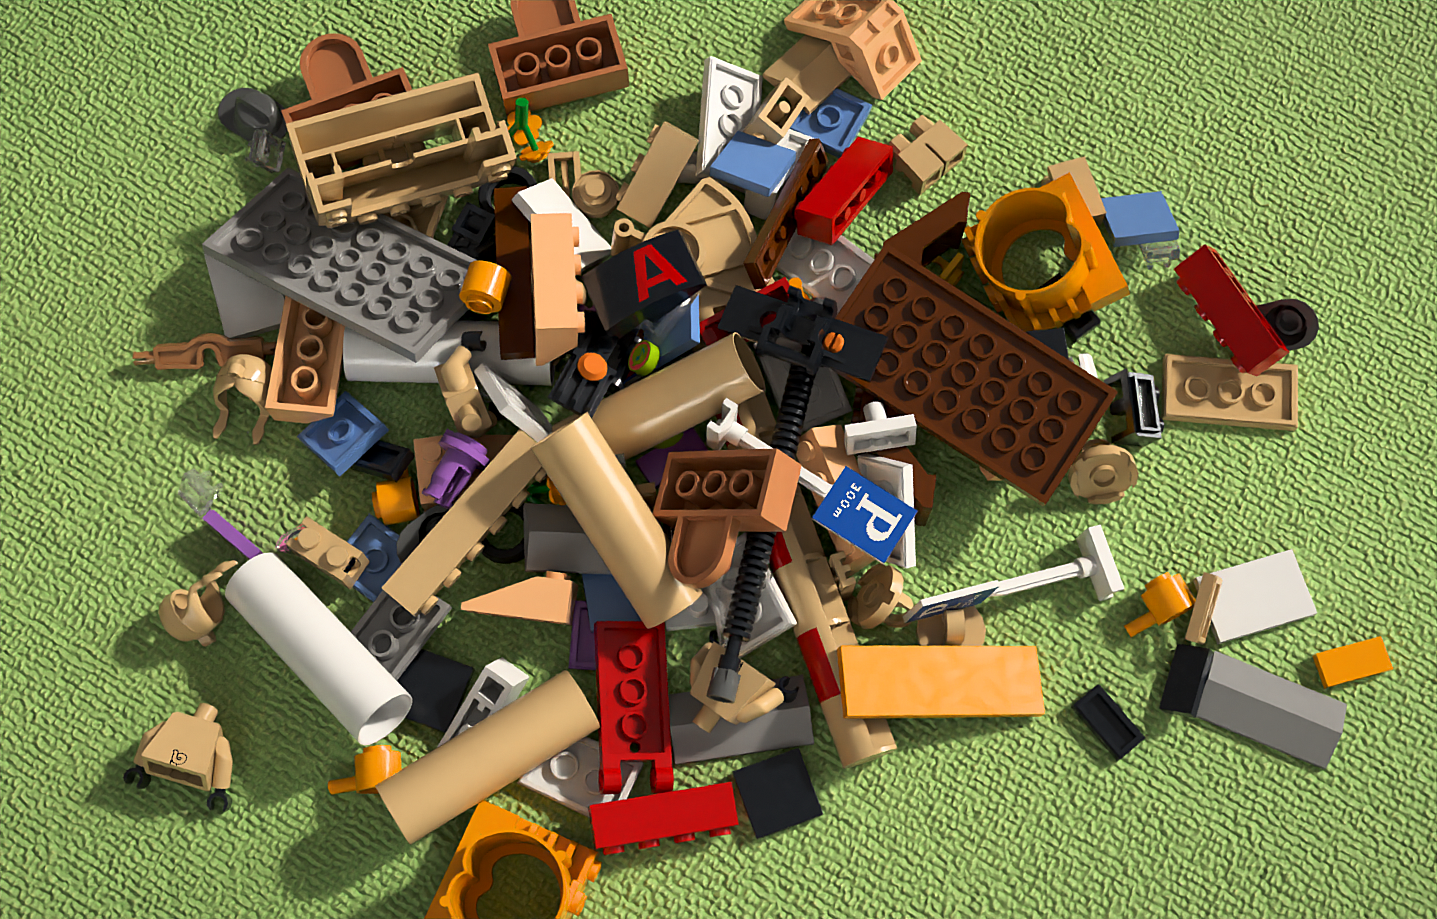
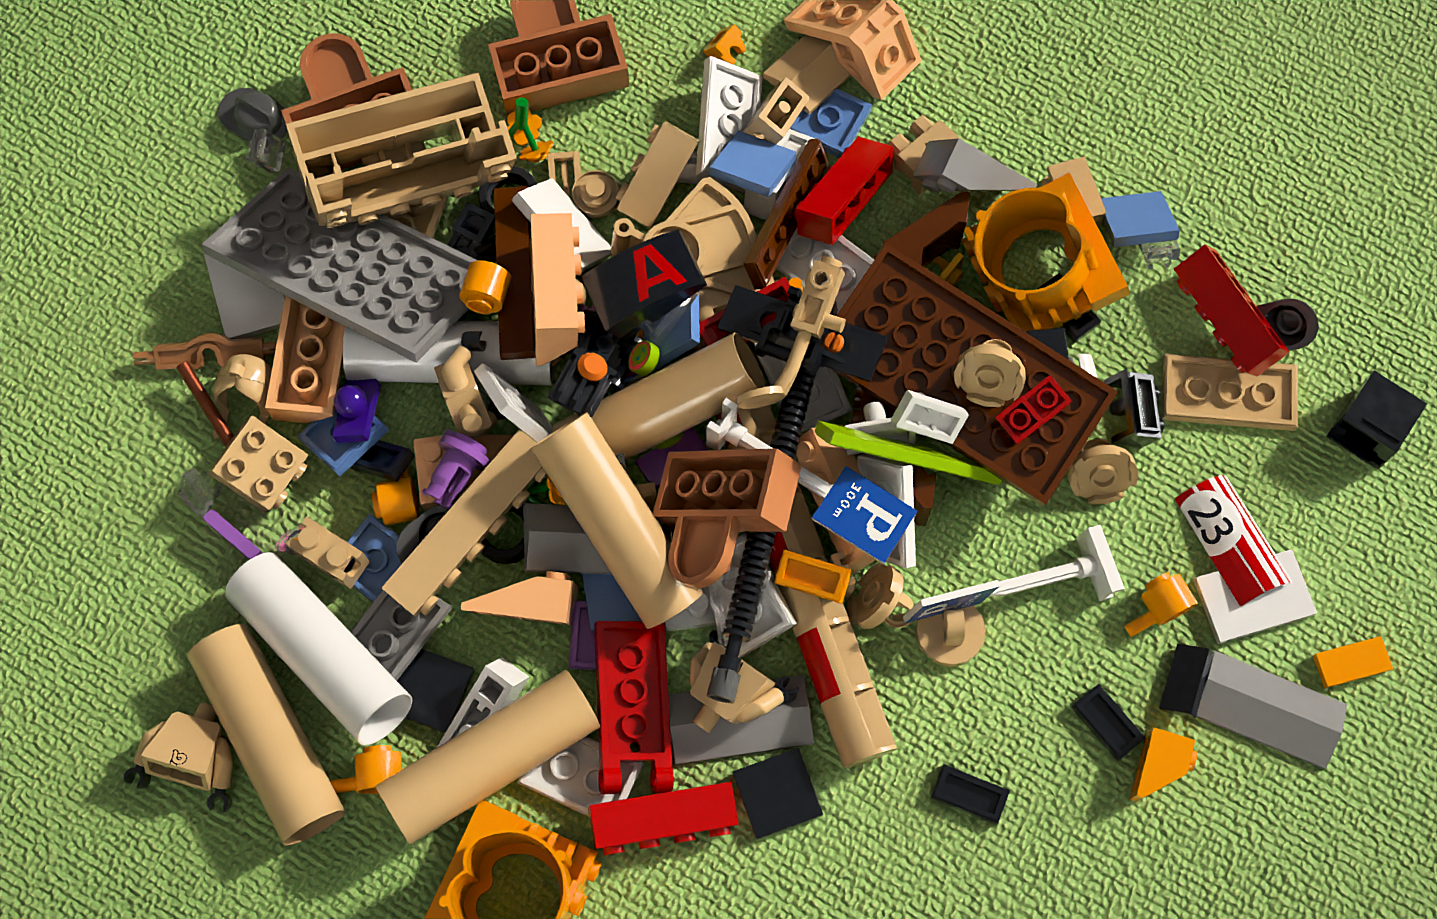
(195, 617): tan hair -> none
(205, 402): none -> copper bar
(259, 464): none -> tan brick
(265, 734): none -> tan piece
(355, 410): none -> dark purple tile
(724, 40): none -> light orange tile
(809, 320): none -> tan piece
(812, 576): none -> light orange tile
(903, 452): none -> lime tile
(929, 416): none -> white tile
(939, 681): light orange tile -> none
(958, 166): none -> light grey slope
(970, 794): none -> black tile
(990, 373): none -> tan tile
(1033, 409): none -> red slope
(1162, 761): none -> light orange slope
(1203, 608): tan tile -> none
(1232, 539): none -> sticker
(1376, 420): none -> black piece

